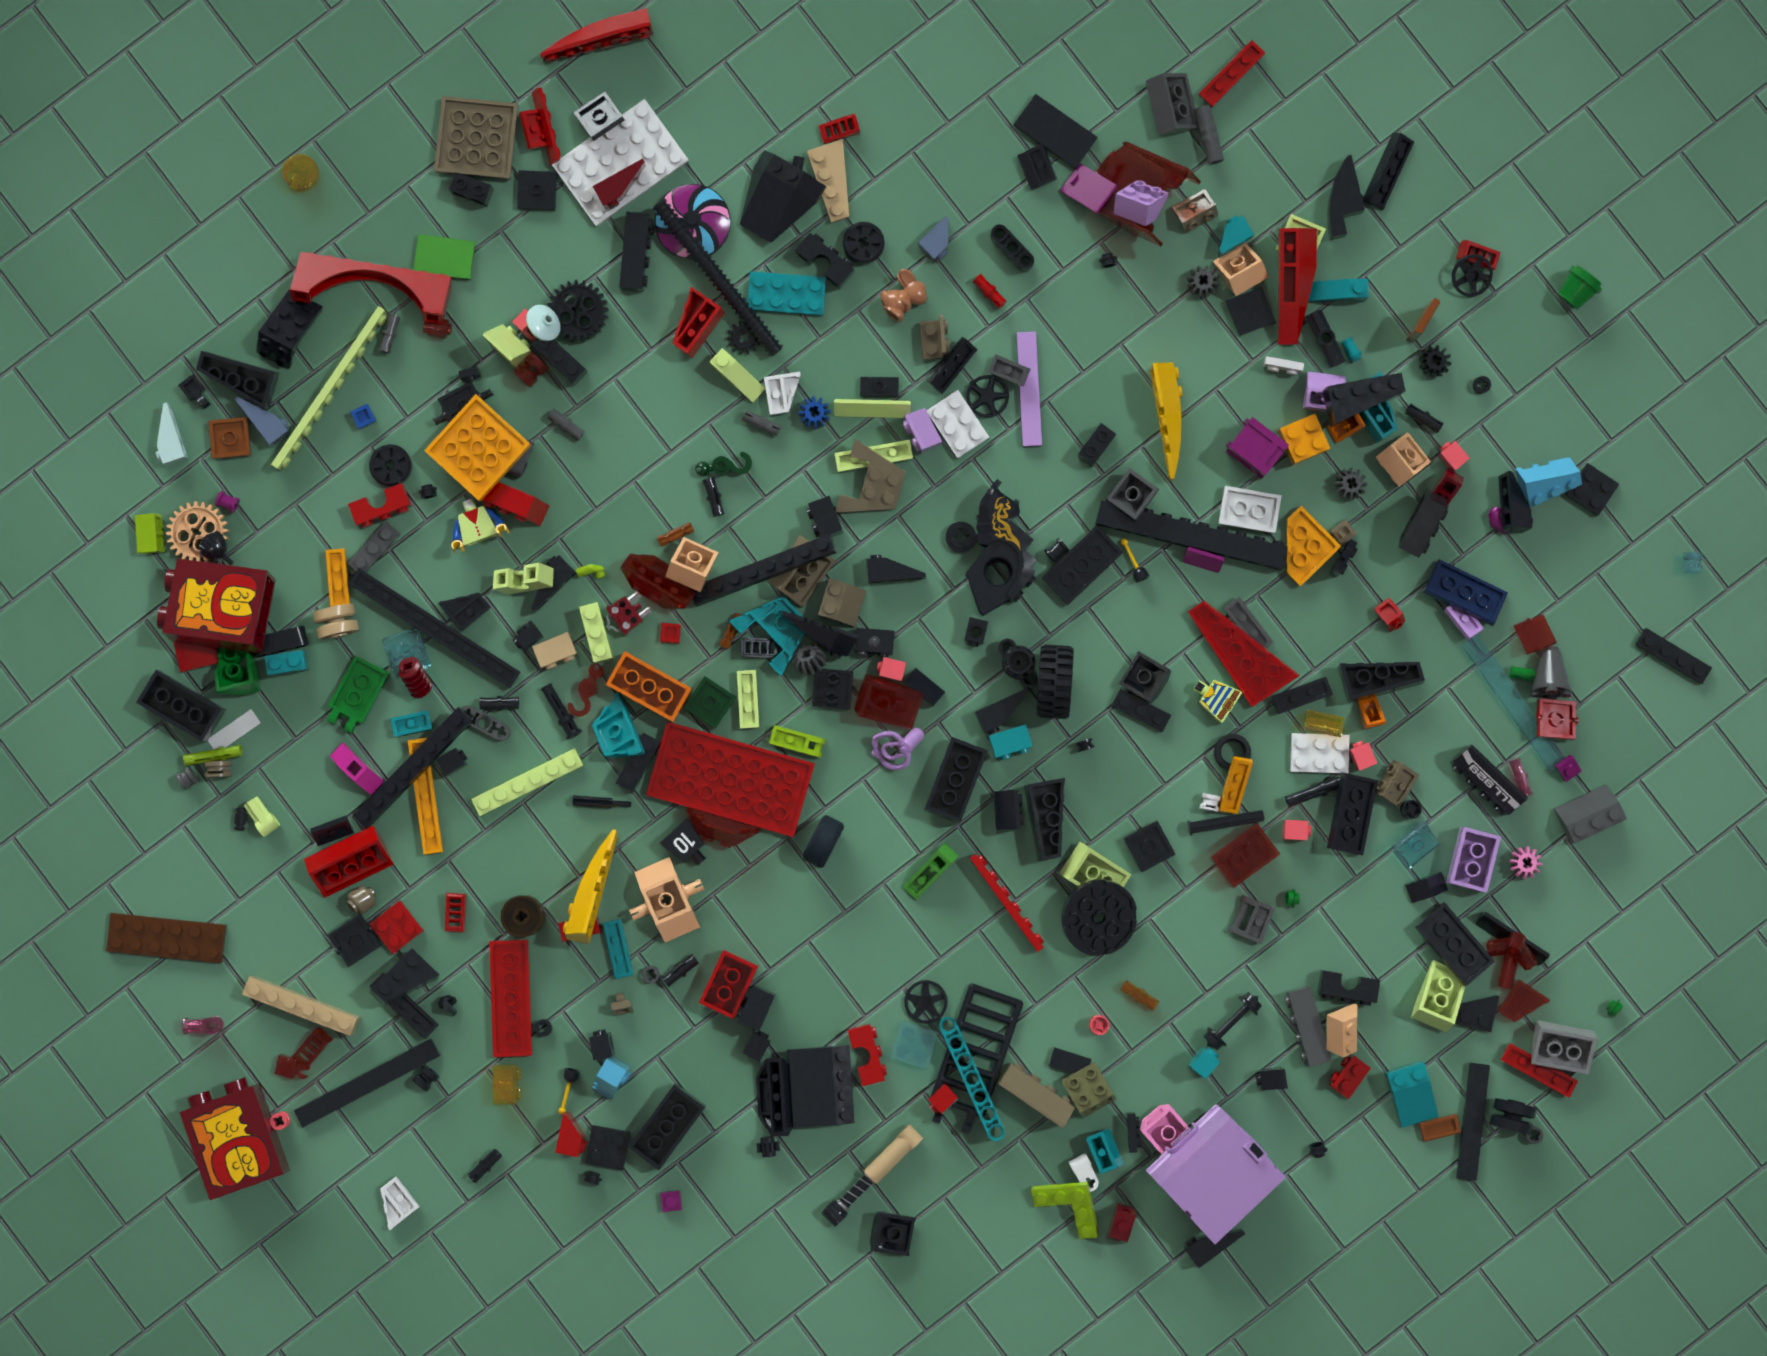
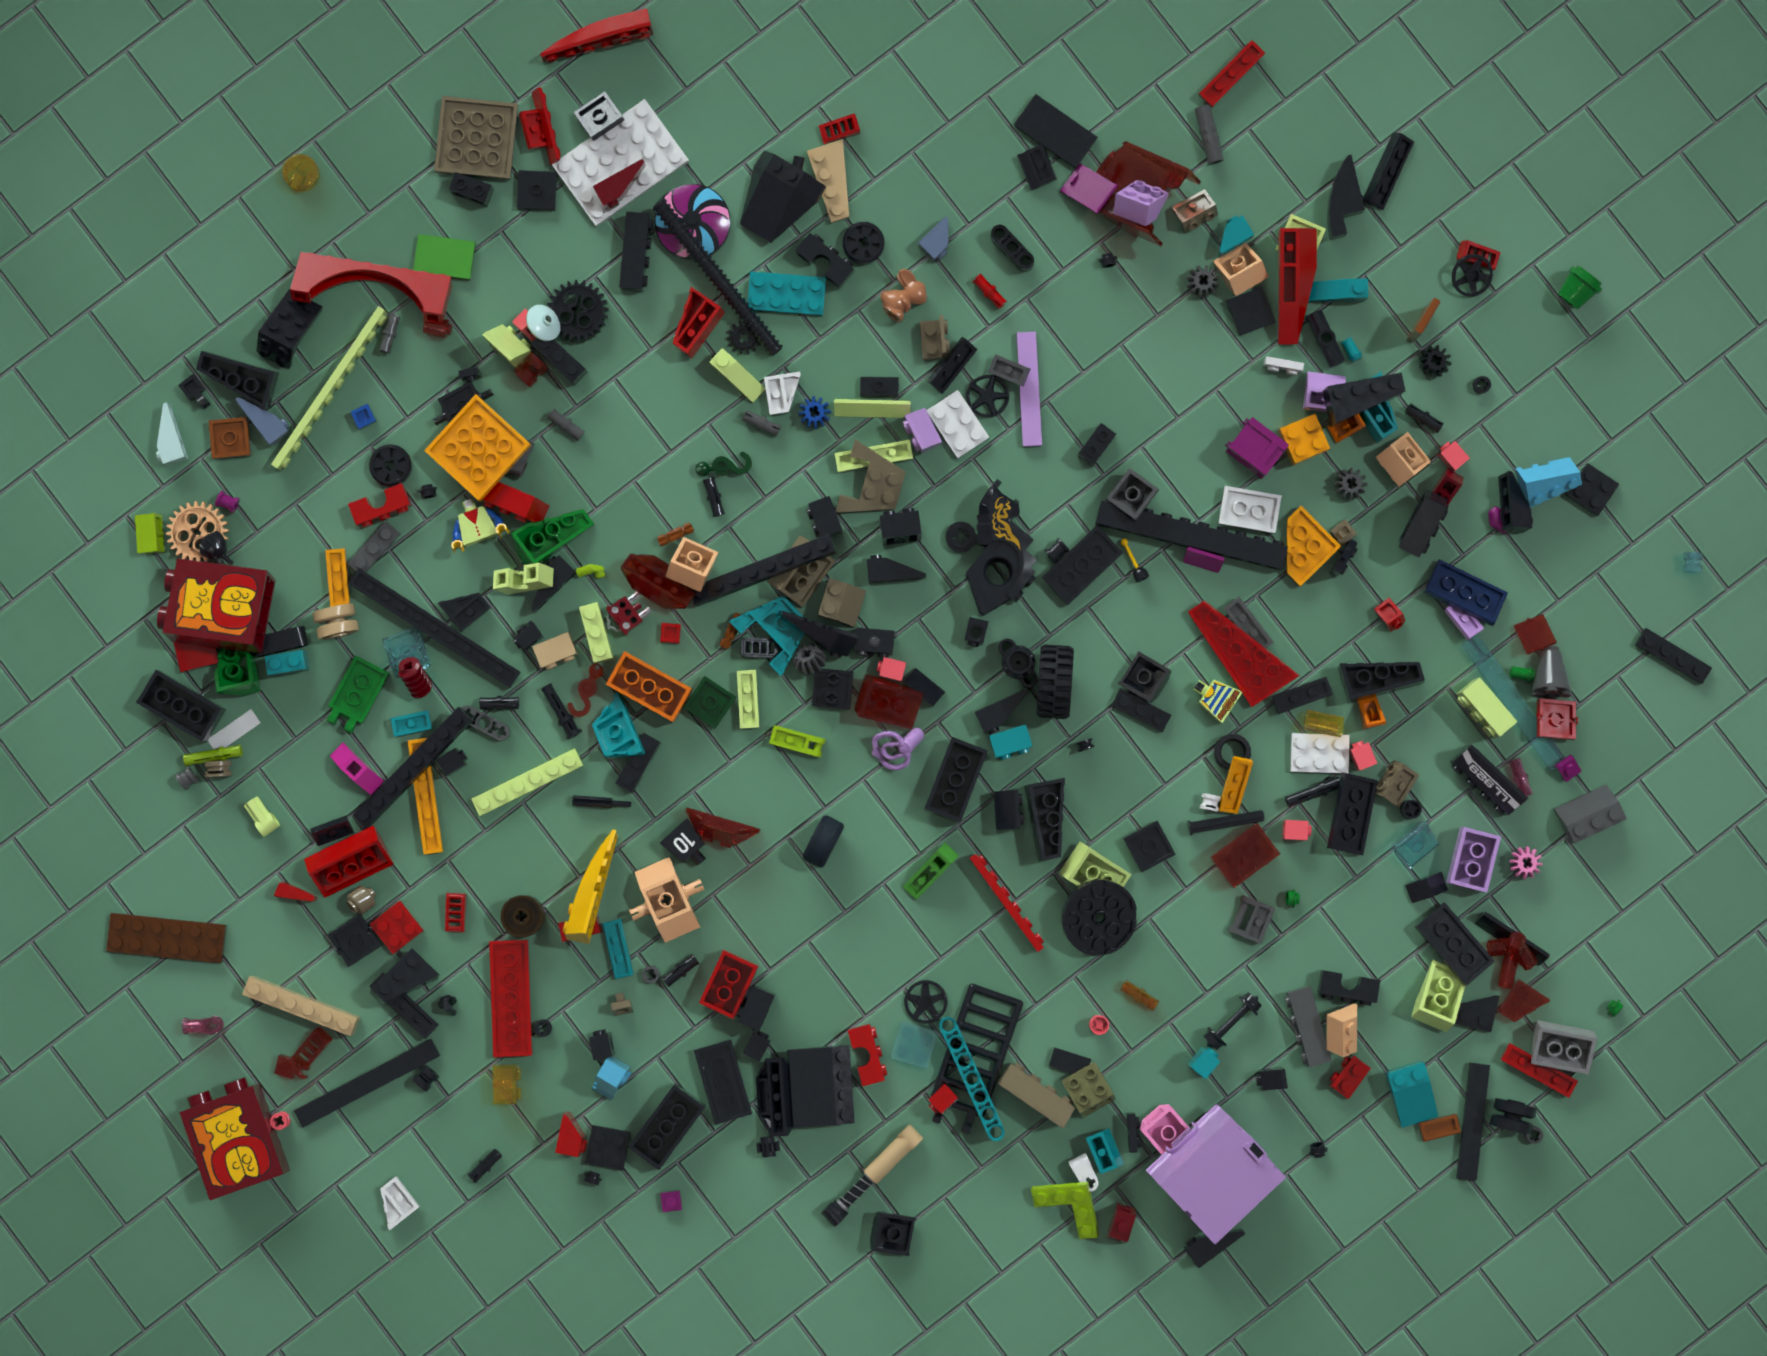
(240, 819): black piece -> none
(289, 891): none -> red slope
(544, 538): none -> green wedge
(571, 1076): hinge -> none
(723, 1082): none -> black plate
(730, 779): red plate -> none
(900, 527): none -> black brick
(1168, 407): yellow wedge -> none
(1172, 103): dark grey slope -> none
(1486, 708): none -> yellowish green brick

